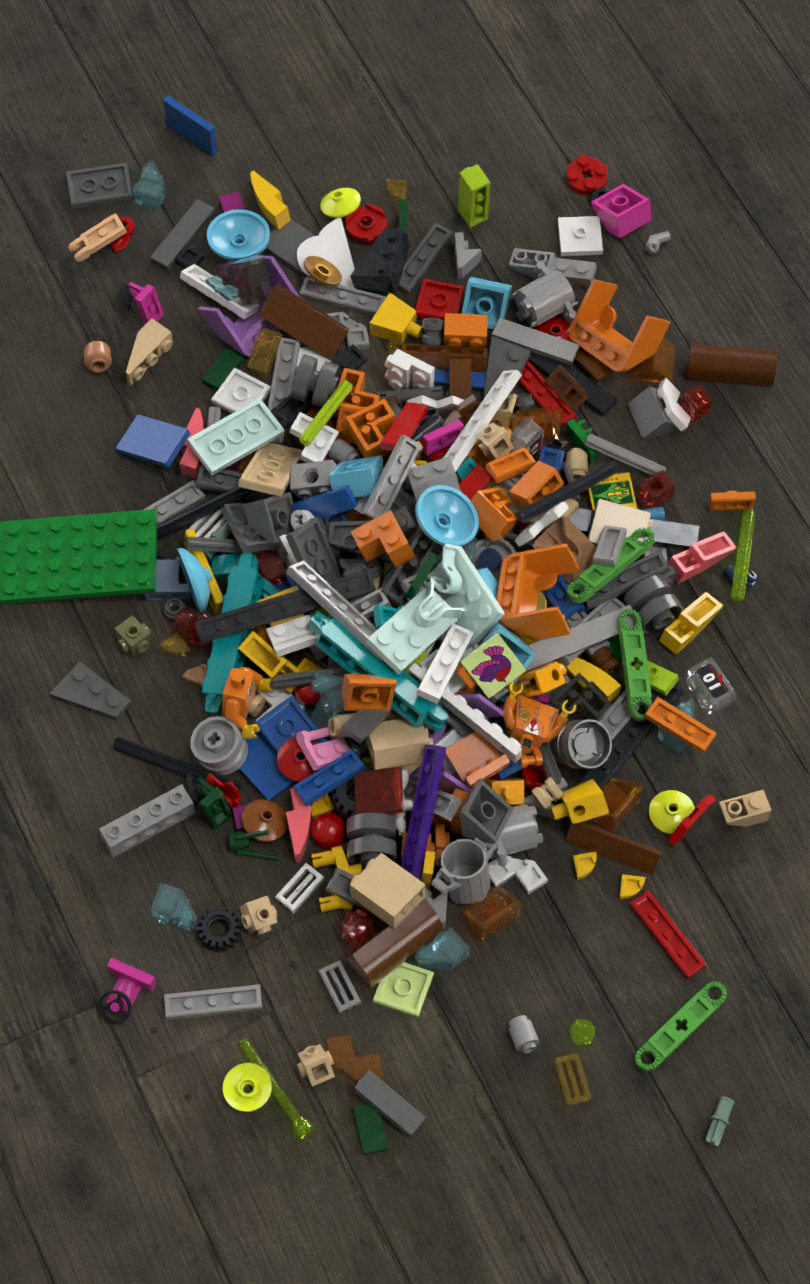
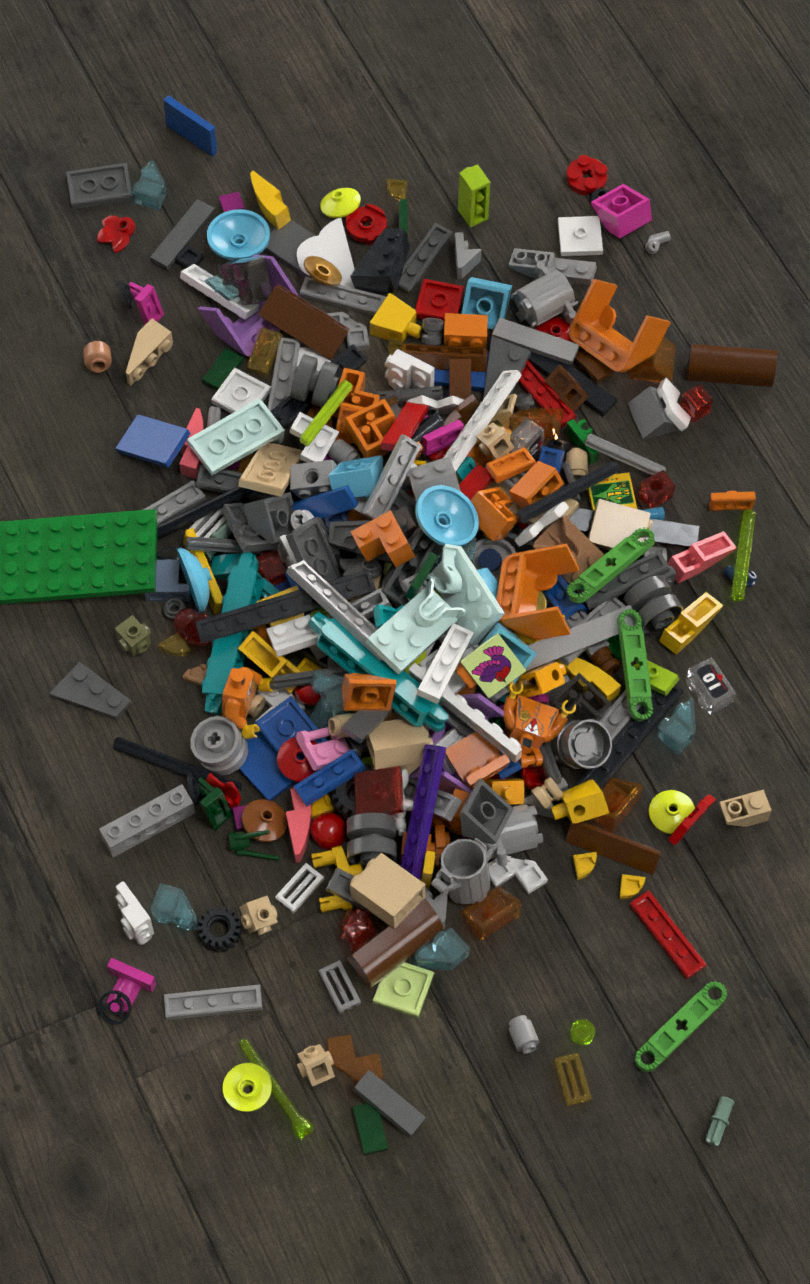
(97, 237): light nougat hinge -> none
(135, 919): none -> white plate
(609, 546): light grey tile -> none
(680, 725): orange plate -> none

